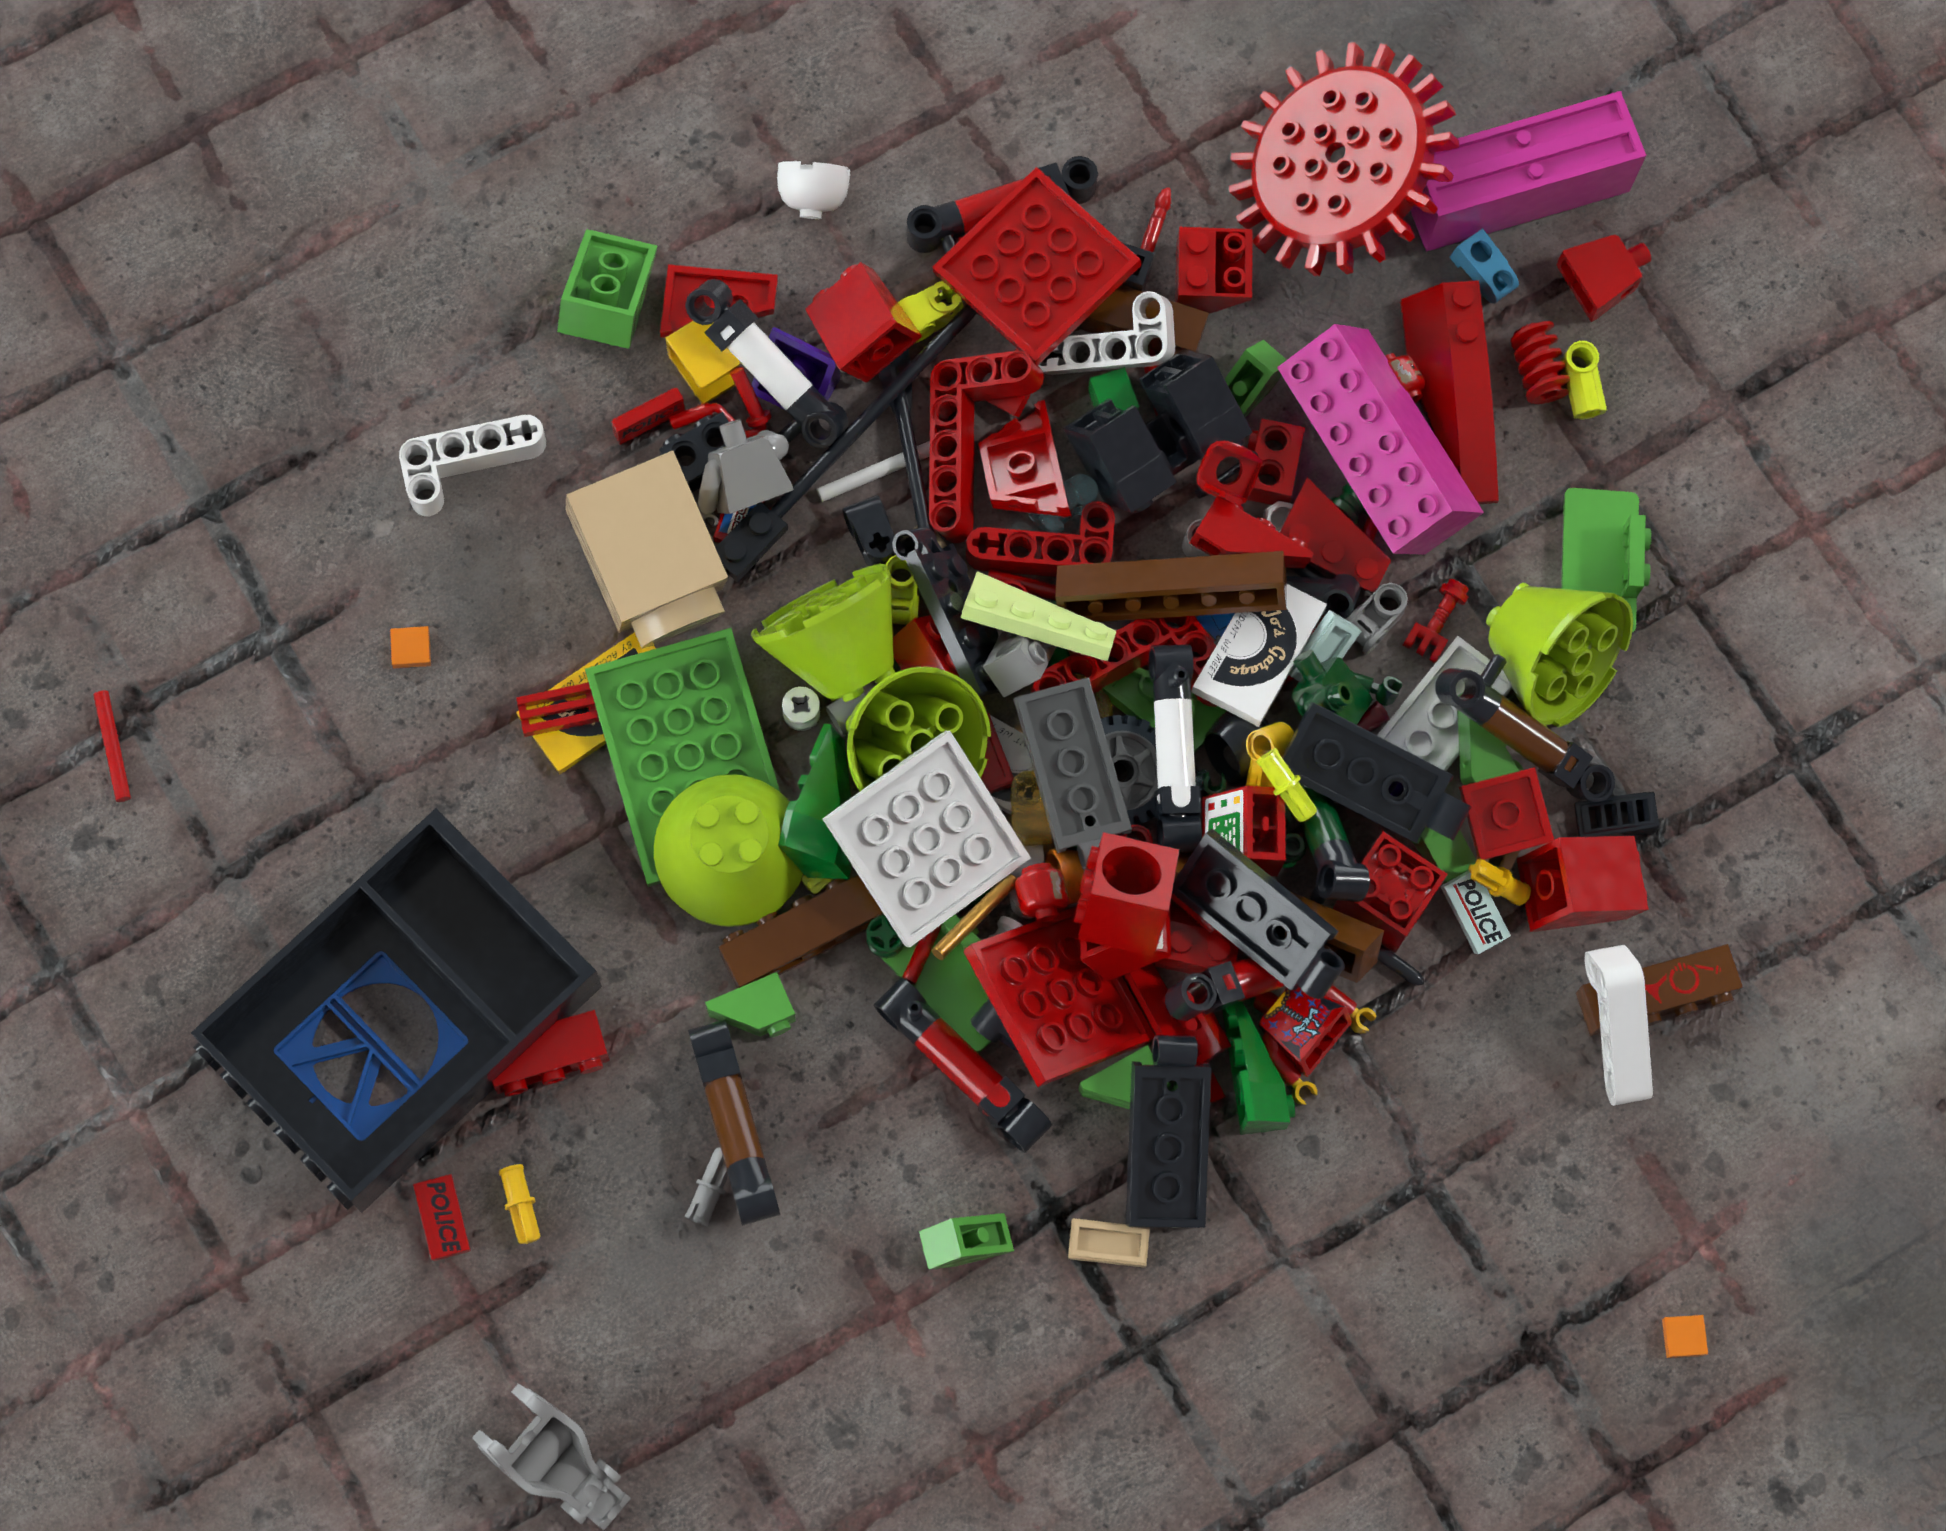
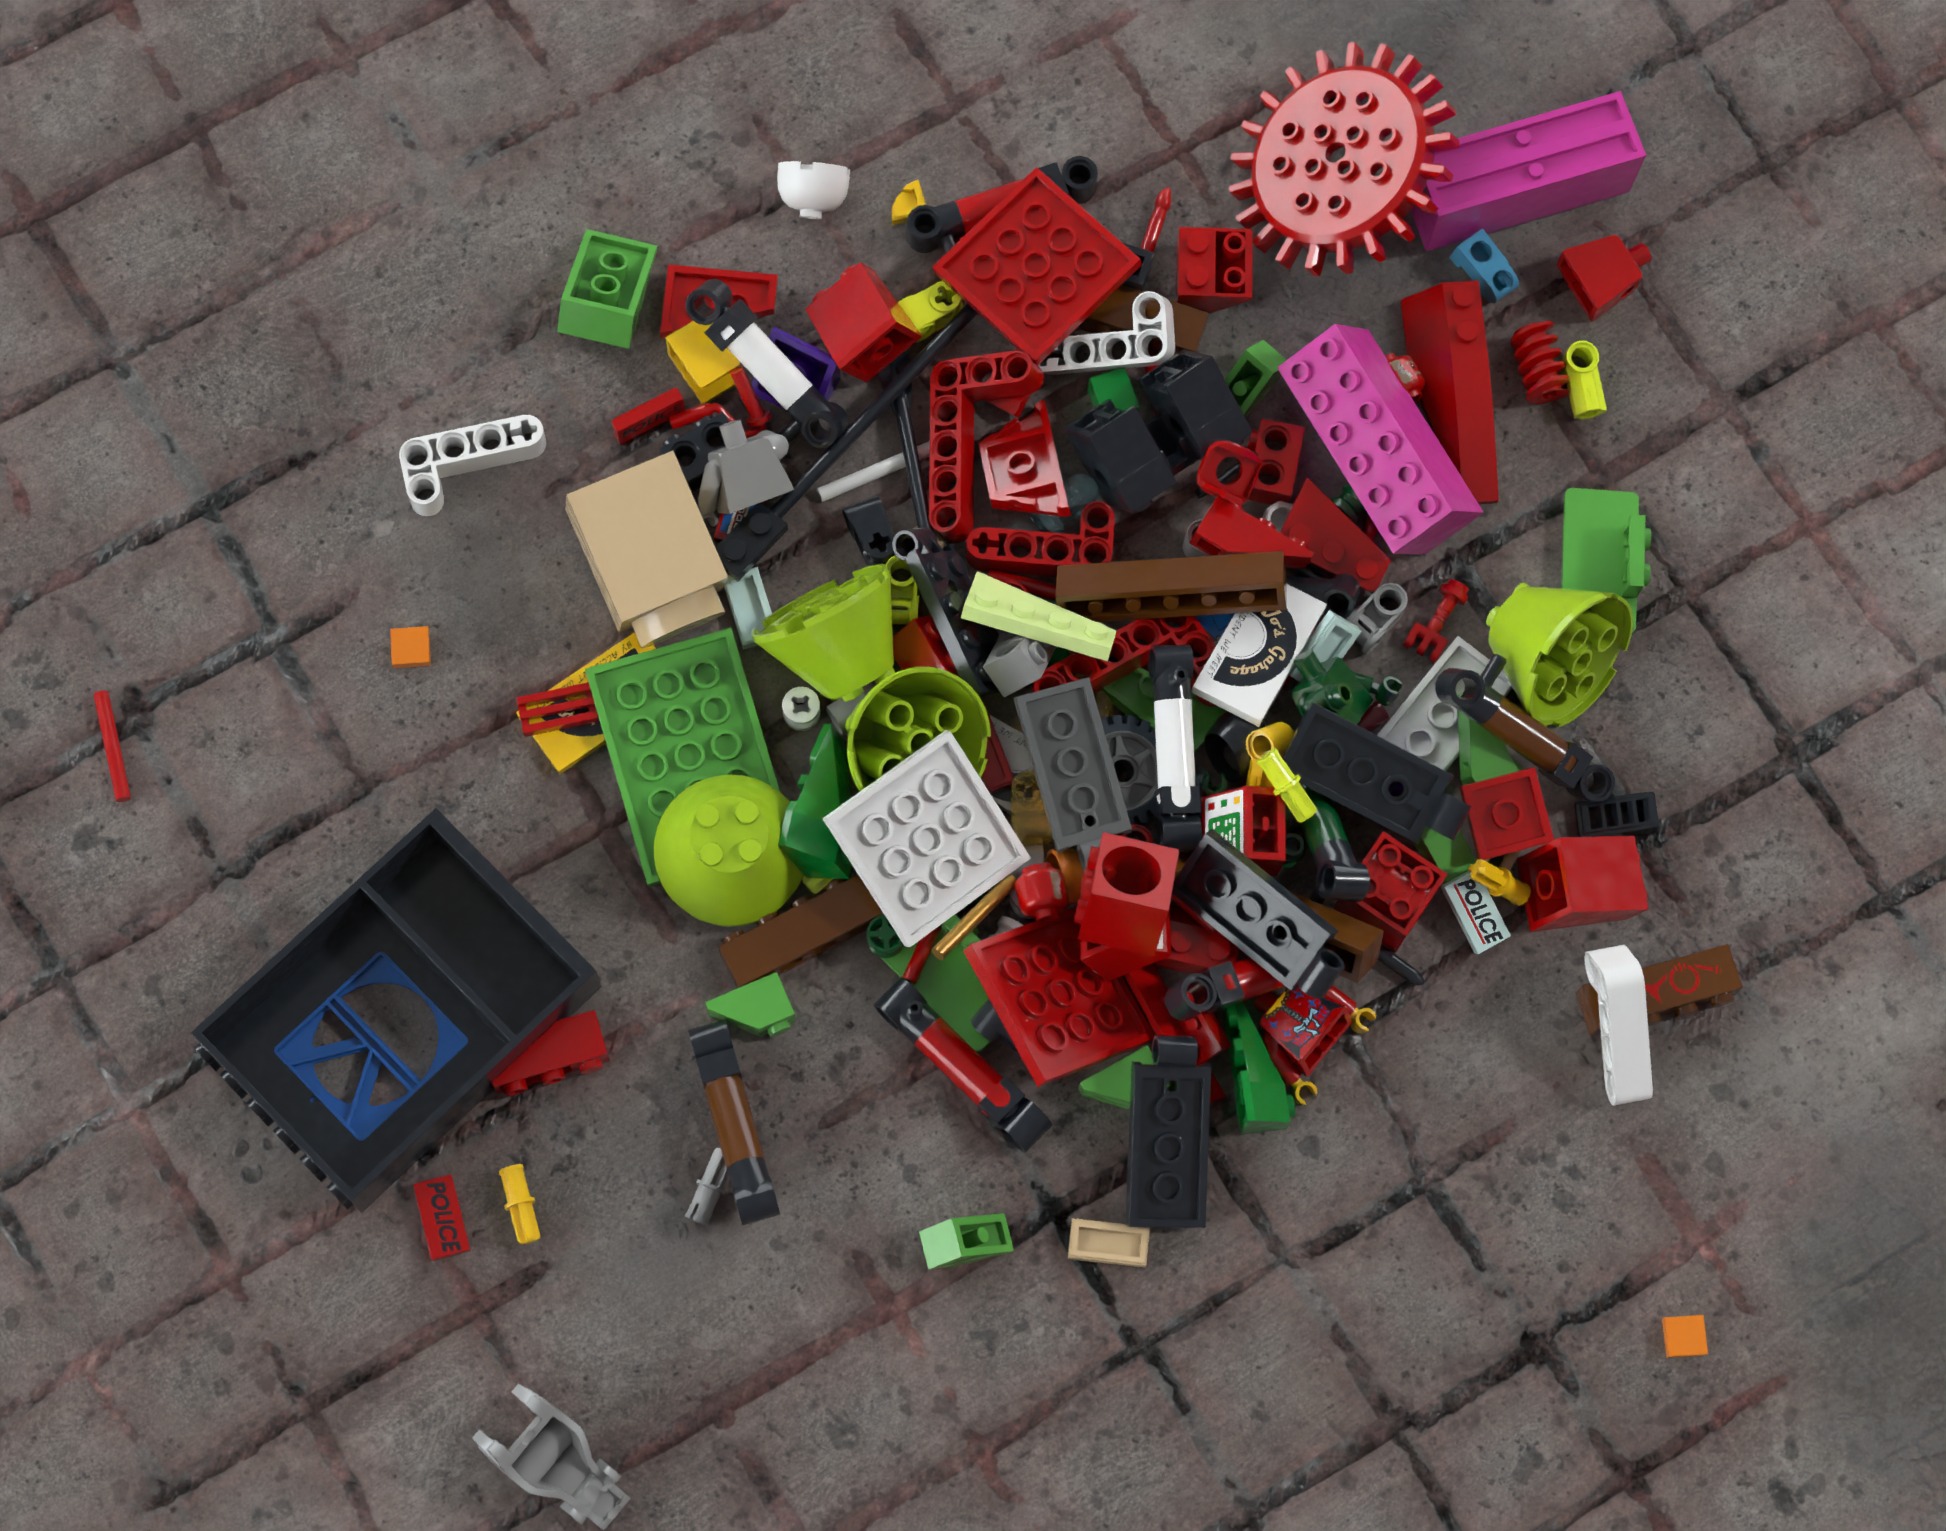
(748, 605): none -> light aqua tile
(908, 199): none -> yellow tile

